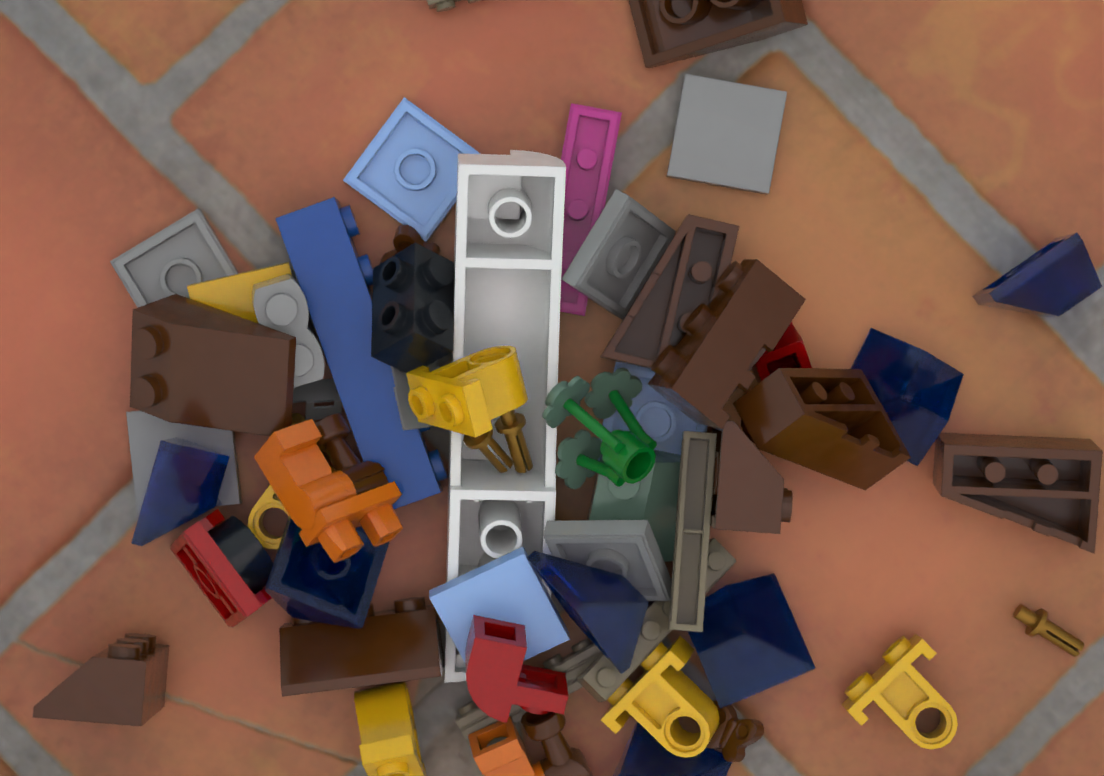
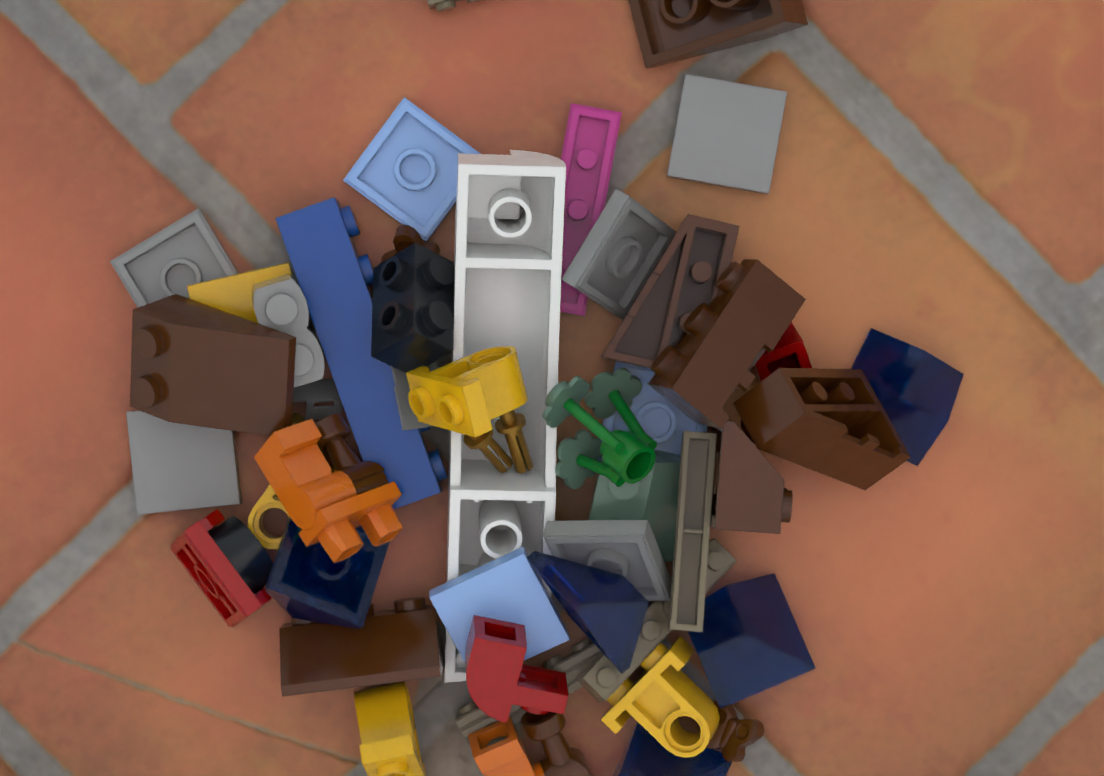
(114, 686): reddish brown slope -> none
(180, 488): clear blue slope -> none
(903, 694): yellow pin -> none
(1025, 479): reddish brown wedge -> none
(1039, 624): pearl gold piece -> none
(1046, 281): clear blue slope -> none

